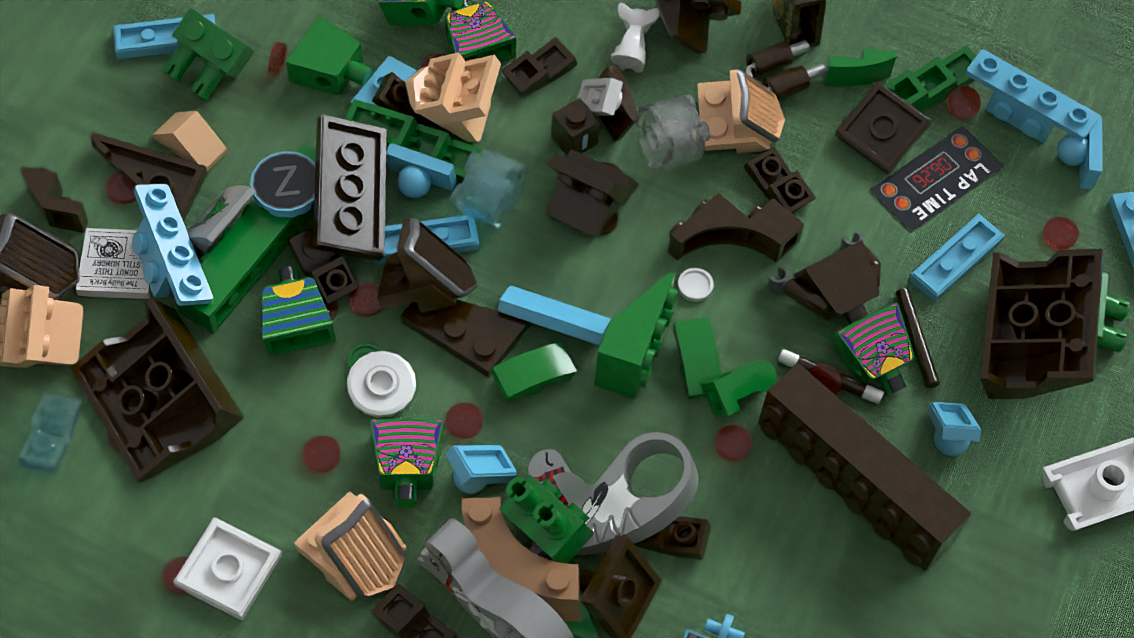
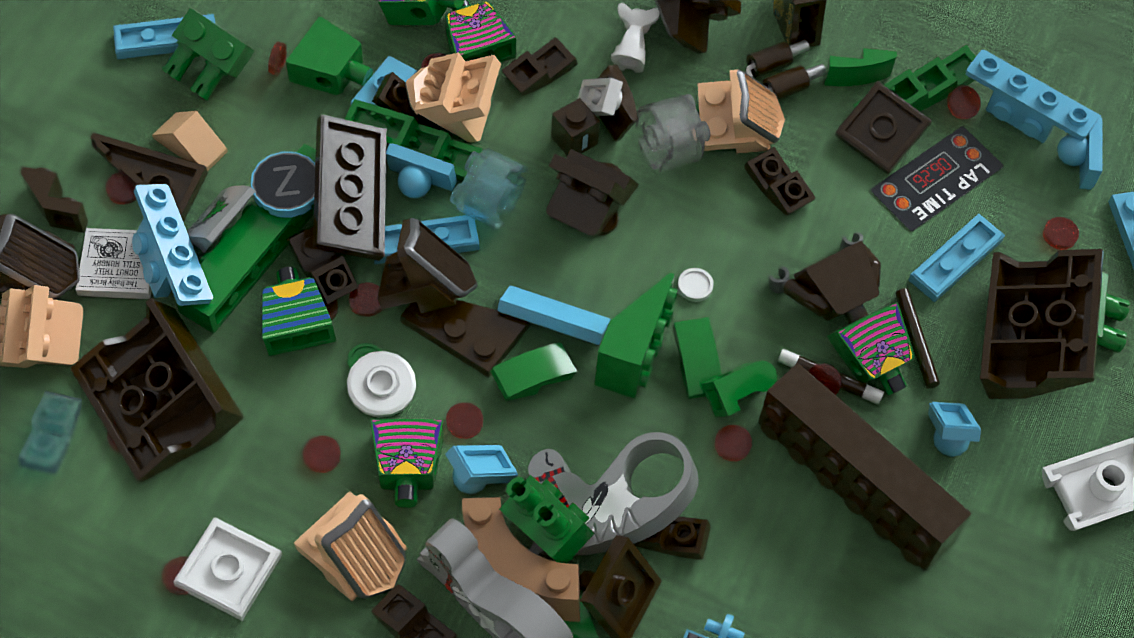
(717, 222): dark brown arch -> none

